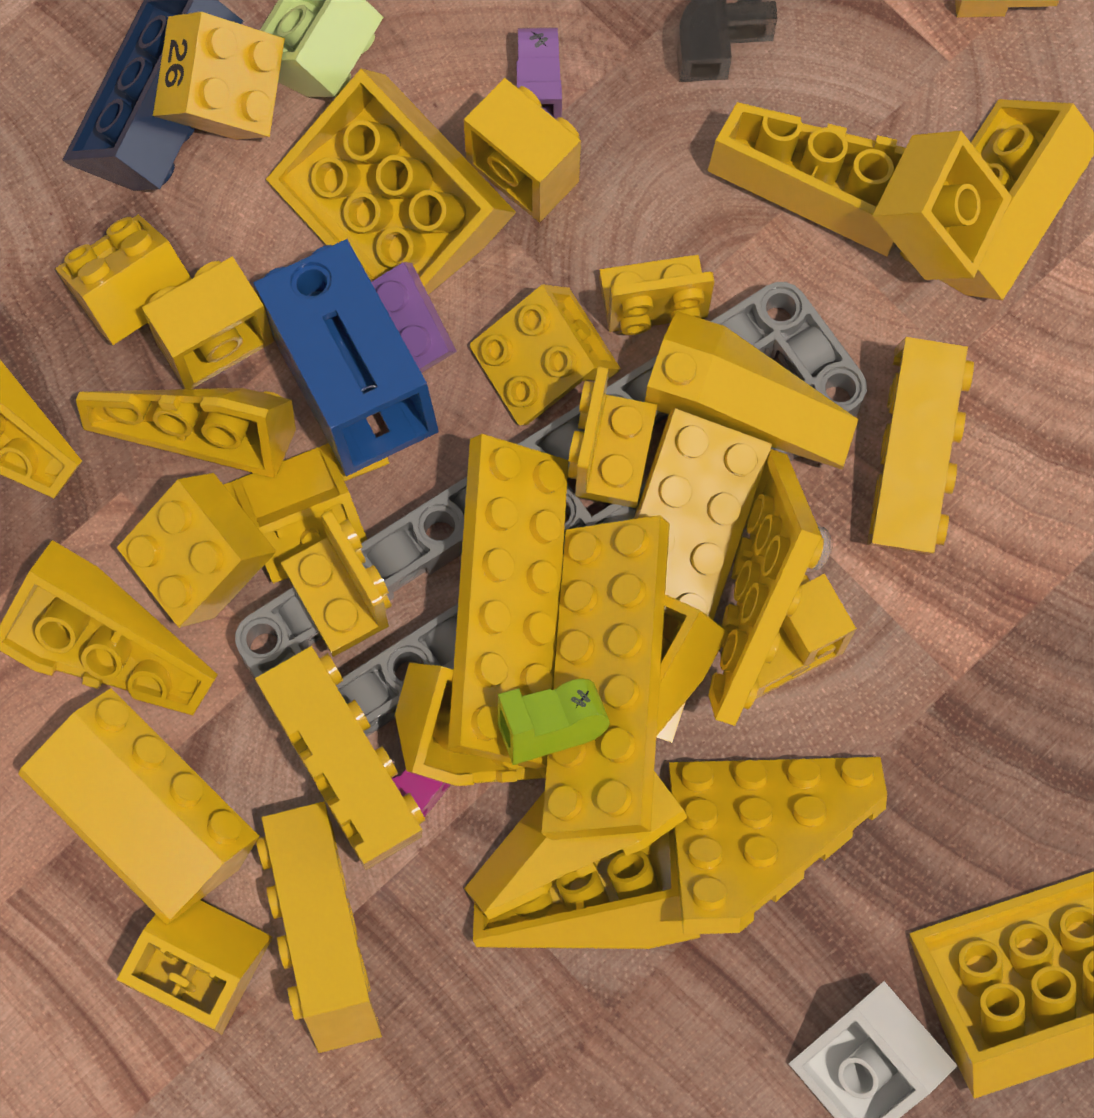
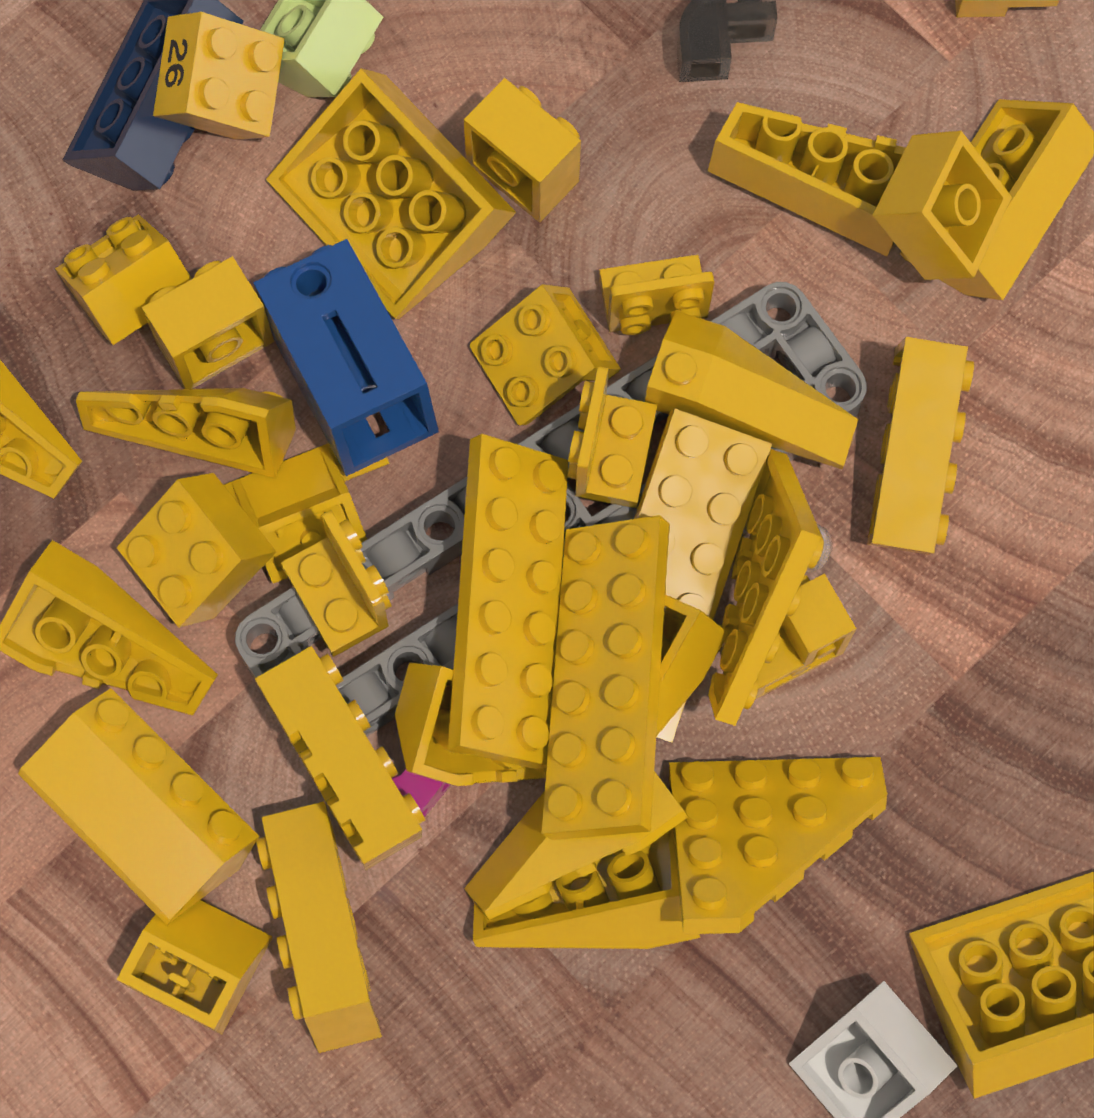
(414, 315): medium lavender plate -> none
(540, 66): medium lavender leg -> none
(550, 719): lime leg -> none

